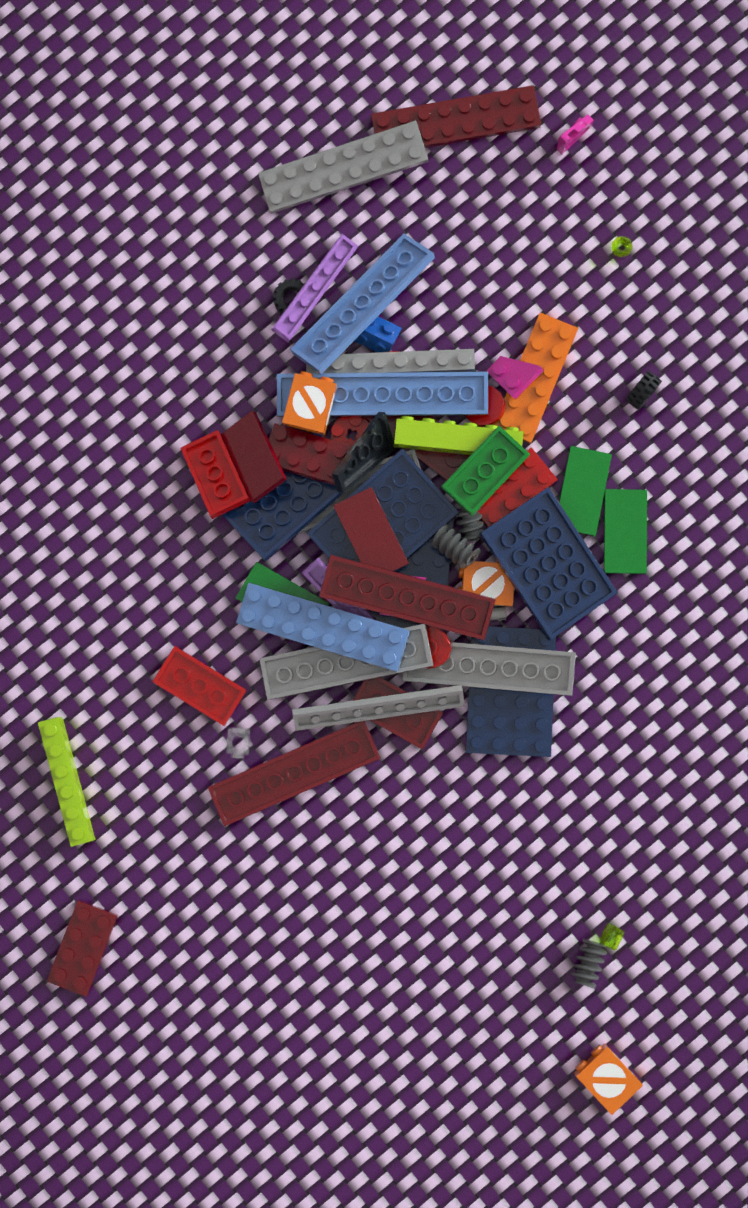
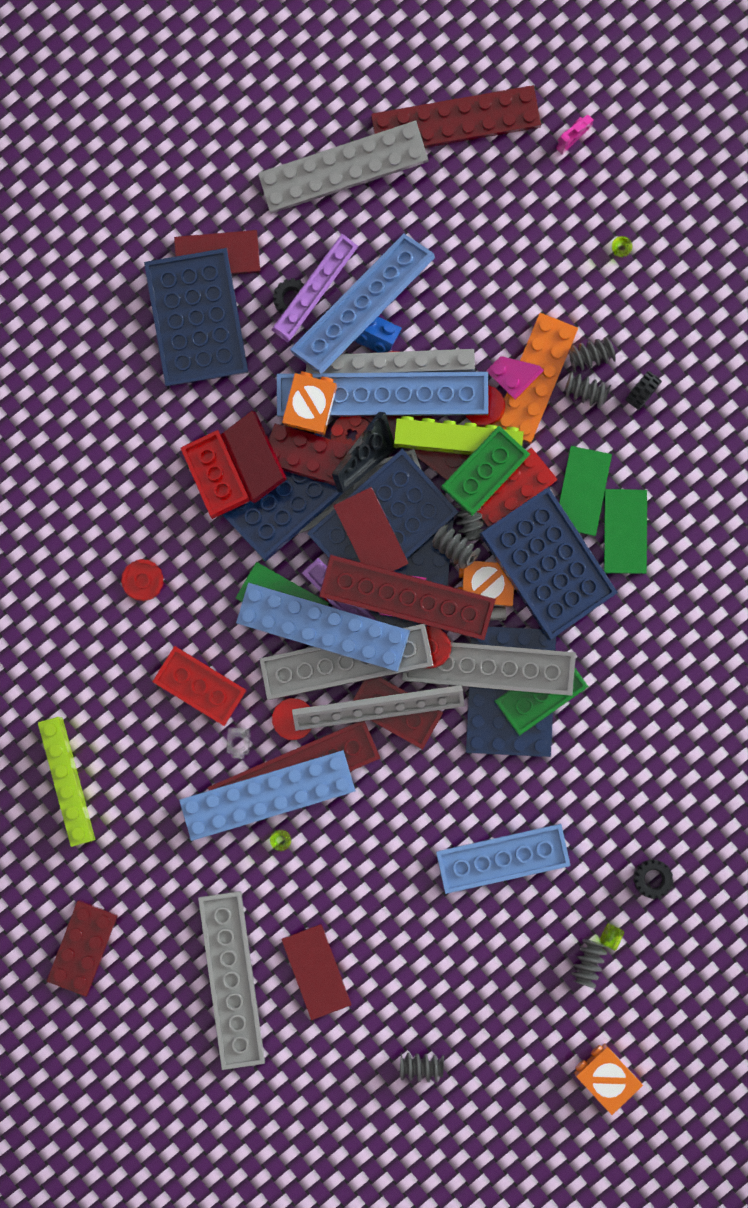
(142, 580): none -> red tile
(196, 317): none -> dark blue plate
(231, 980): none -> light grey plate
(241, 248): none -> dark red tile
(267, 795): none -> medium blue plate
(280, 847): none -> clear neon green plate
(283, 719): none -> red tile
(316, 971): none -> dark red tile
(421, 1067): none -> dark grey piece
(503, 858): none -> medium blue plate
(528, 708): none -> green tile
(586, 390): none -> dark grey piece
(591, 353): none -> dark grey piece
(663, 888): none -> black tyre

